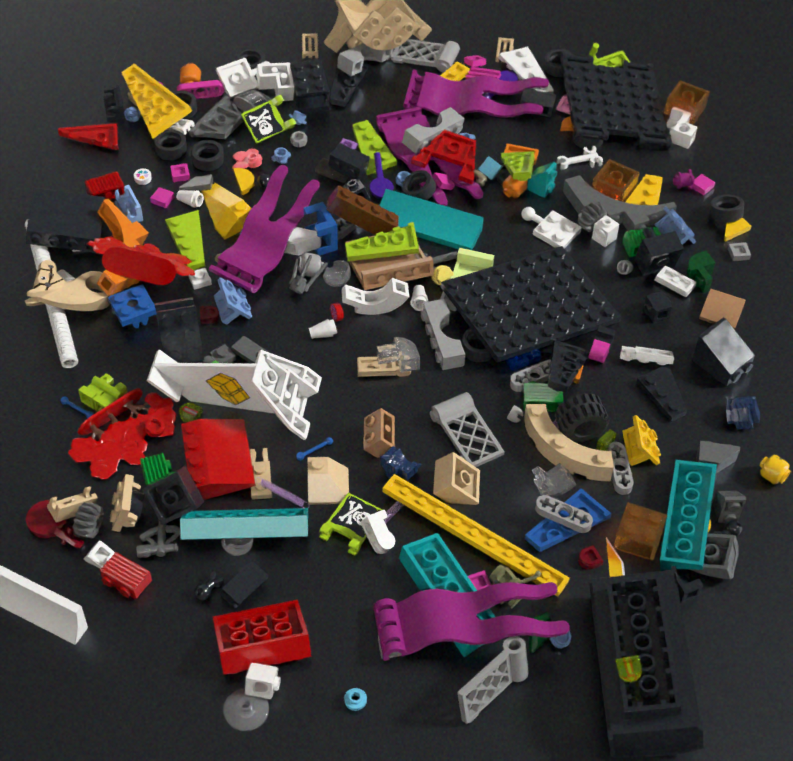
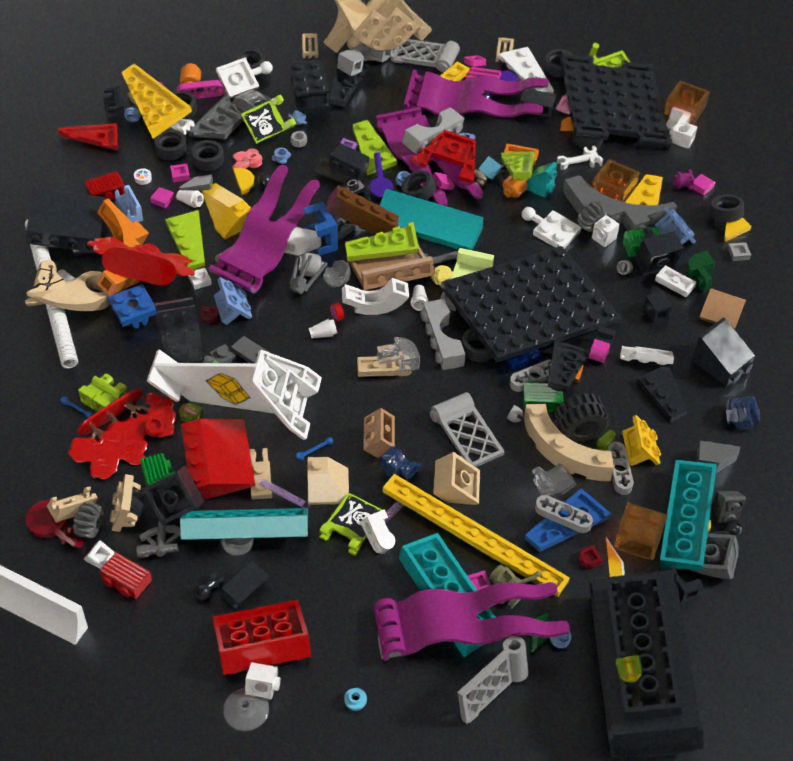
(277, 77): white brick -> none
(774, 469): yellow head -> none

